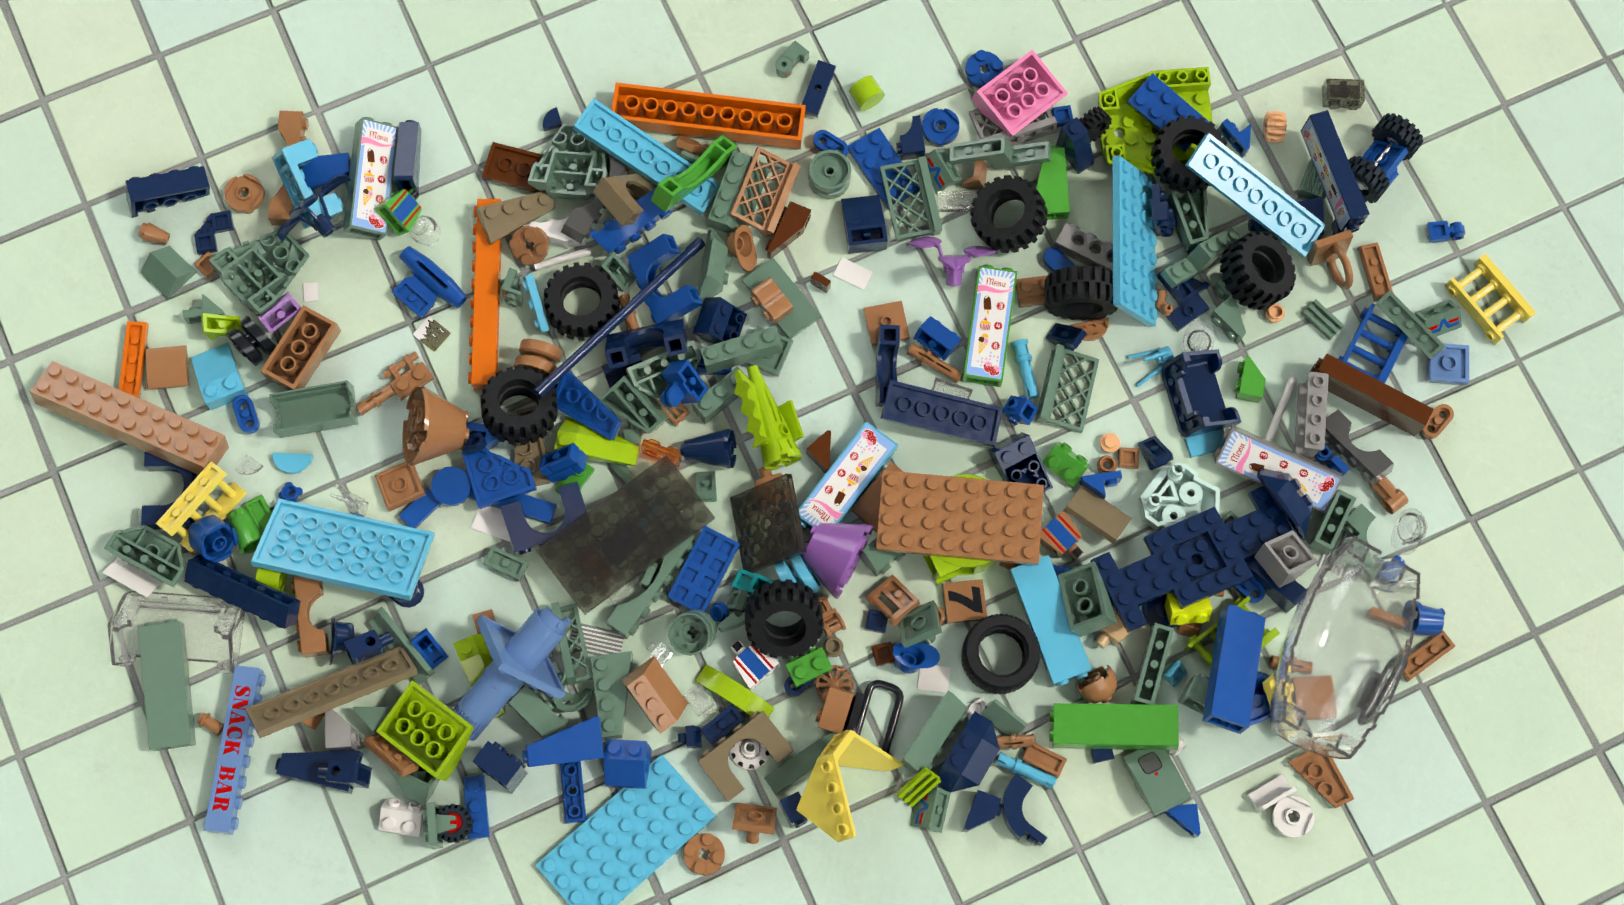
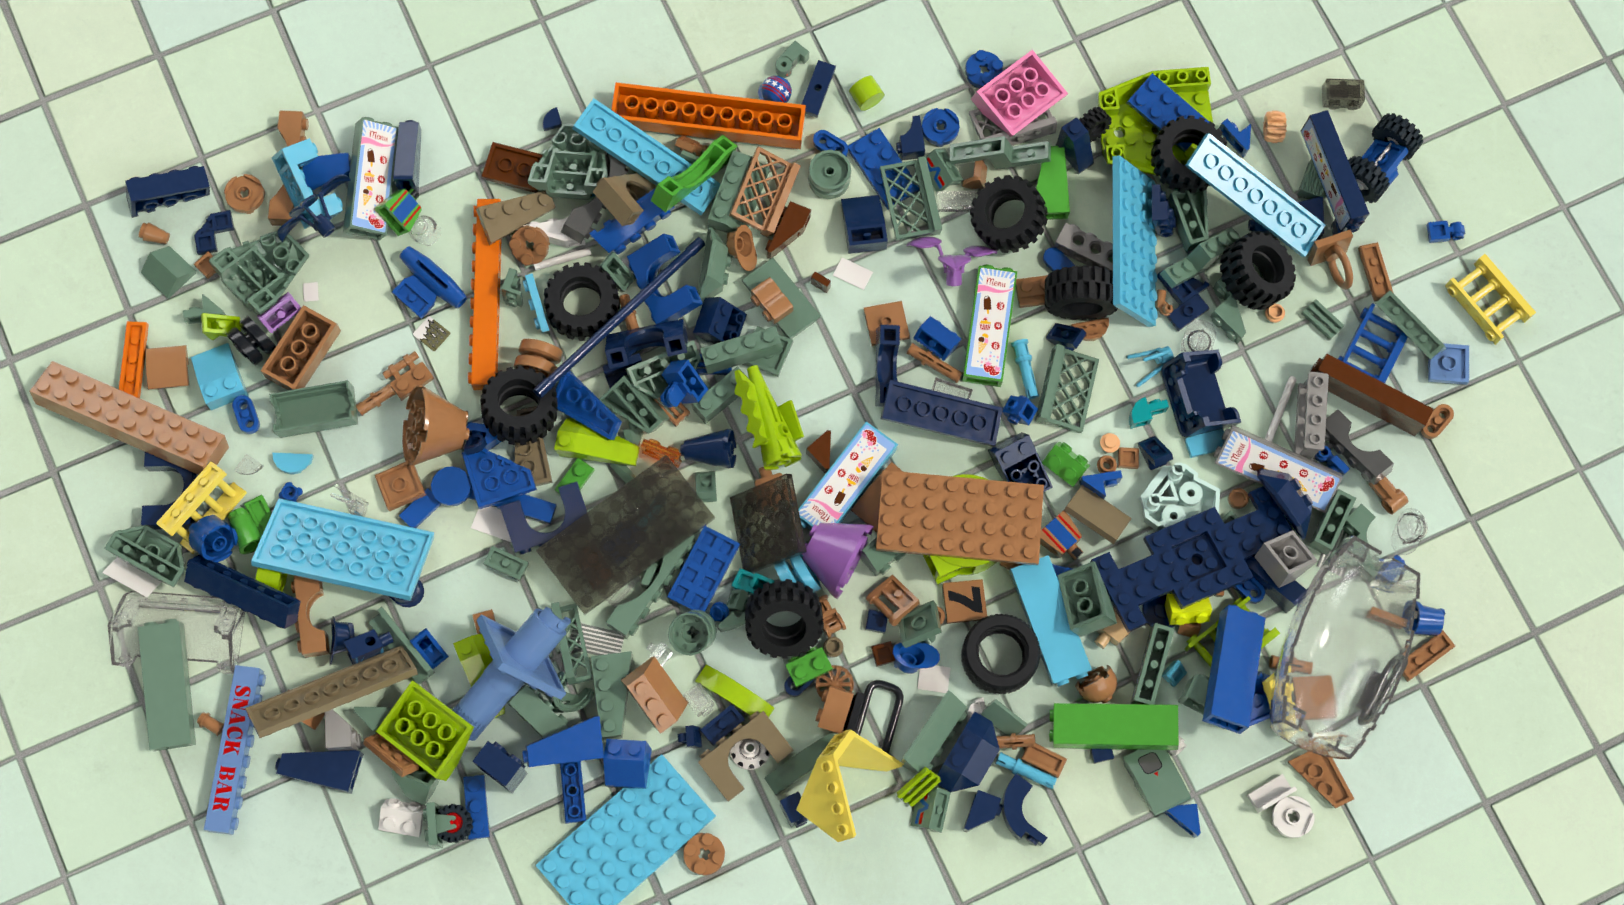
(346, 773): dark blue torso -> none
(563, 463): blue brick -> none
(752, 664): torso -> none
(754, 820): medium nougat tile -> none
(775, 89): none -> blue helmet
(1062, 115): blue tile -> none
(1142, 411): none -> teal brick
(1238, 498): none -> medium nougat tile
(1250, 382): bright green slope -> none
(1441, 317): sand green panel -> none

